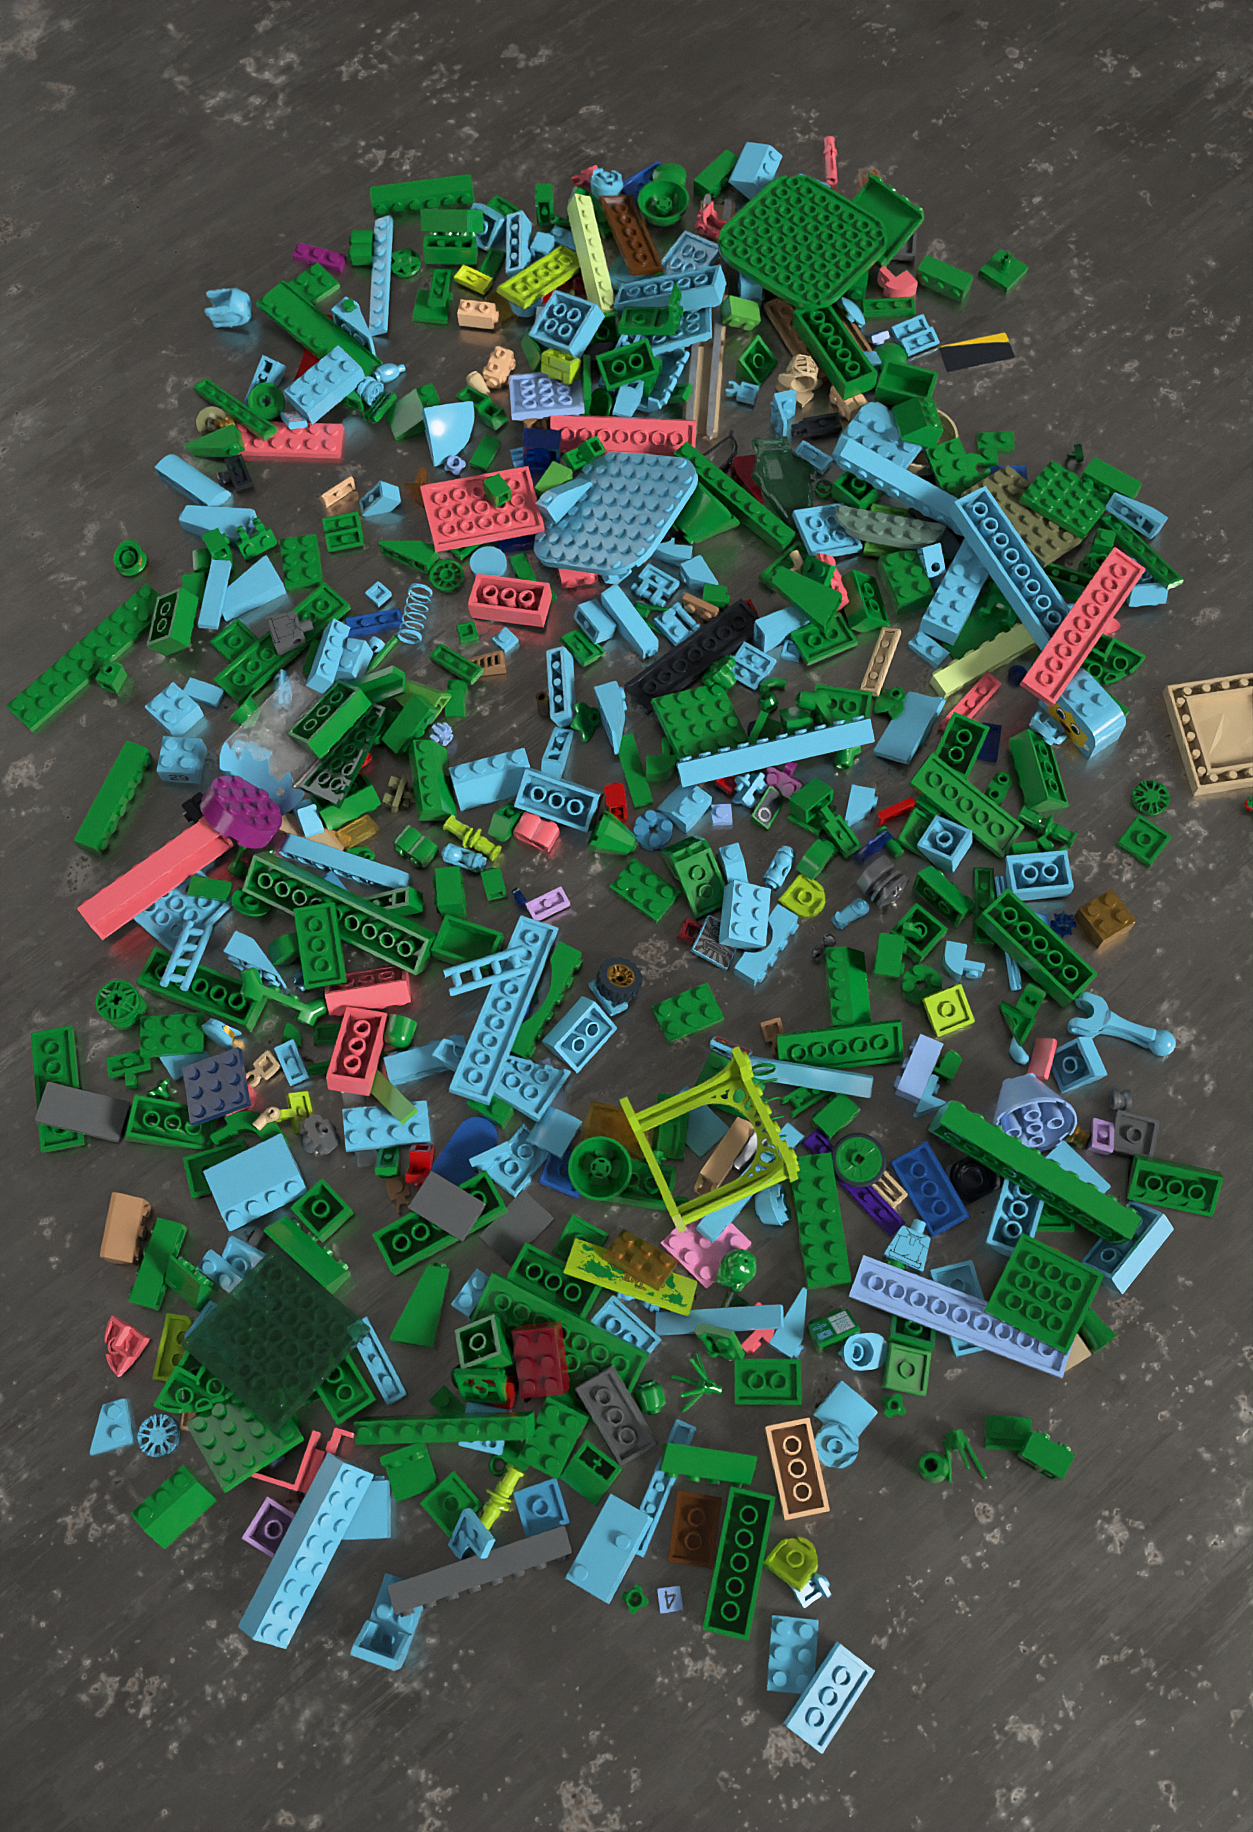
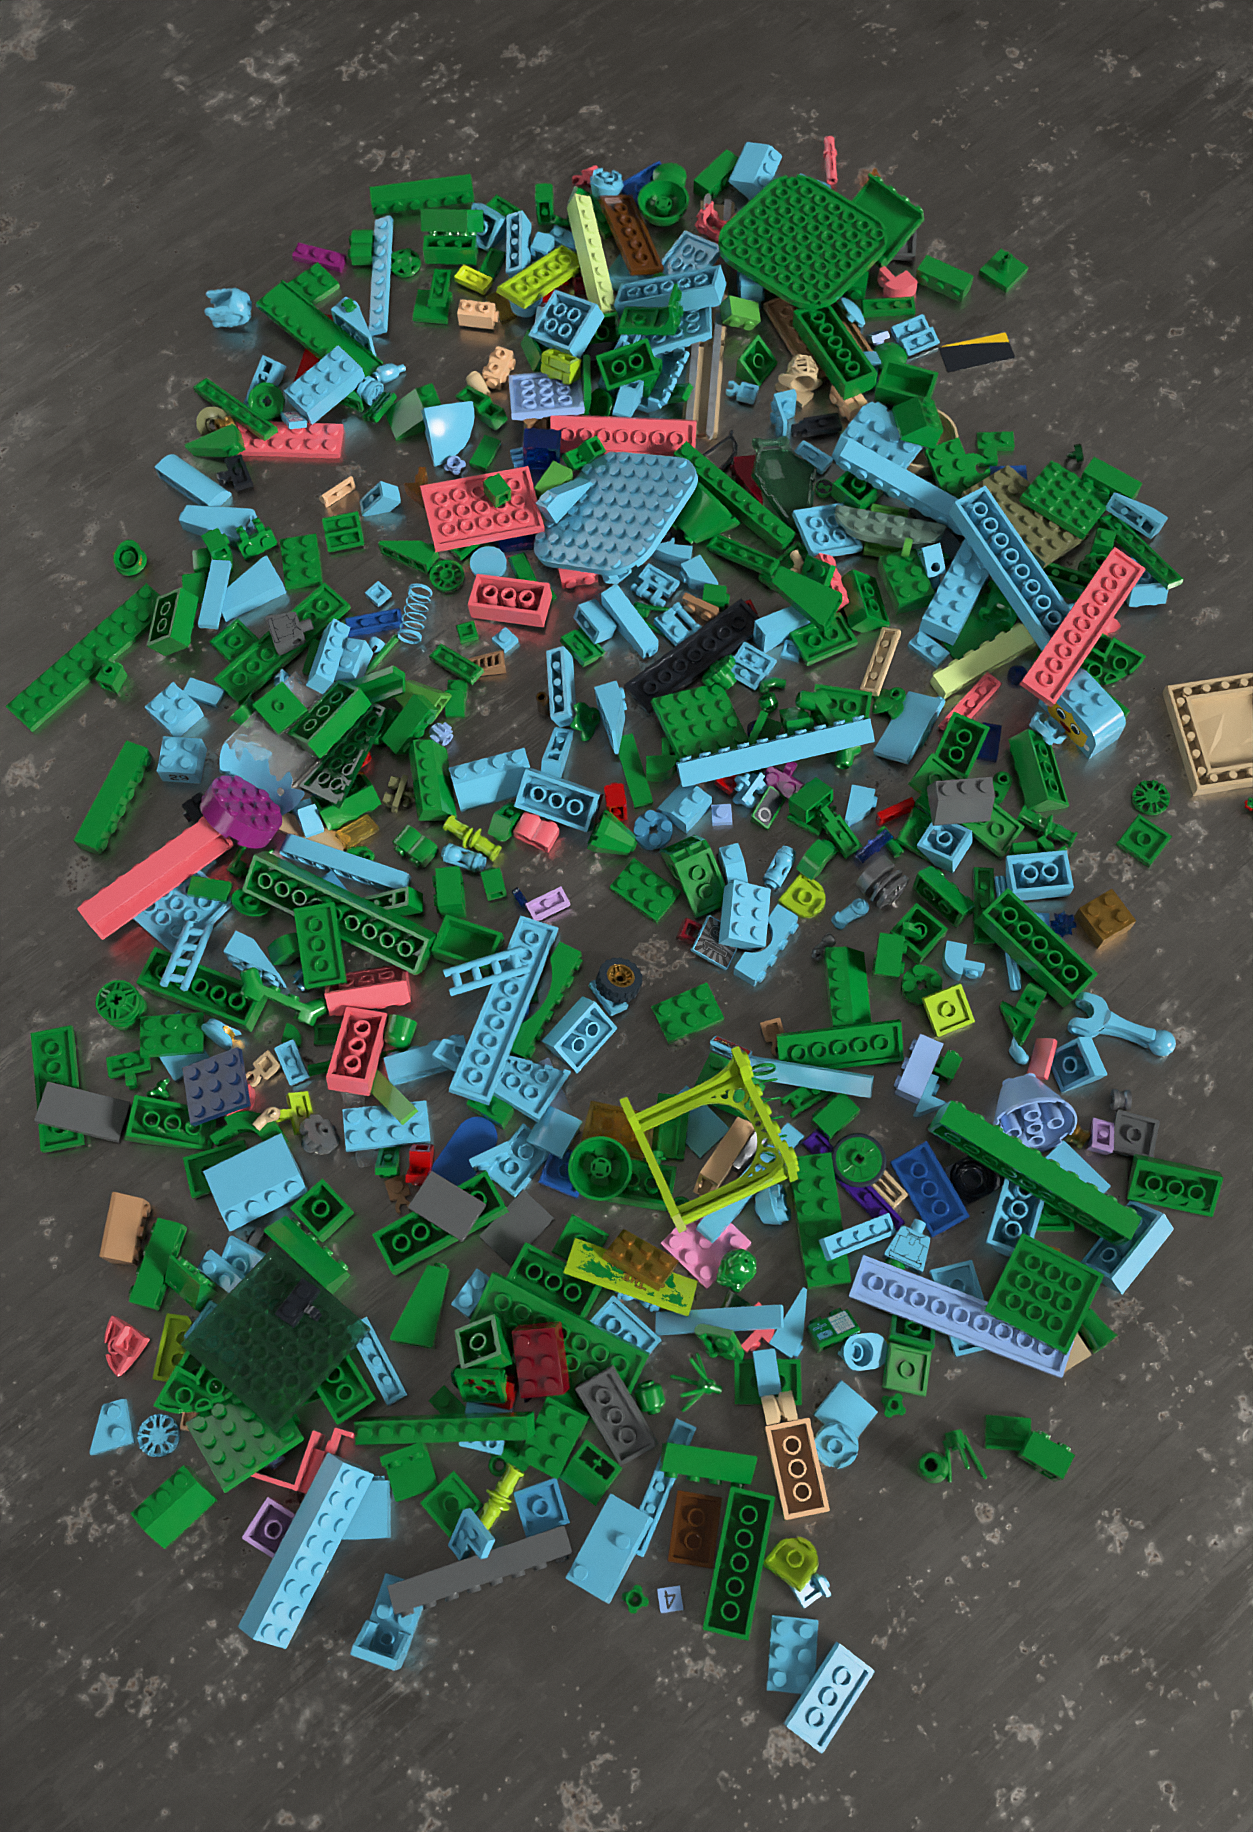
(280, 708): none -> green plate
(299, 1303): none -> black plate
(743, 555): none -> green tile
(766, 1372): none -> medium azure tile
(779, 1408): none -> tan wheel
(857, 1236): none -> medium azure plate
(907, 547): none -> bright green tile
(961, 801): none -> dark grey slope

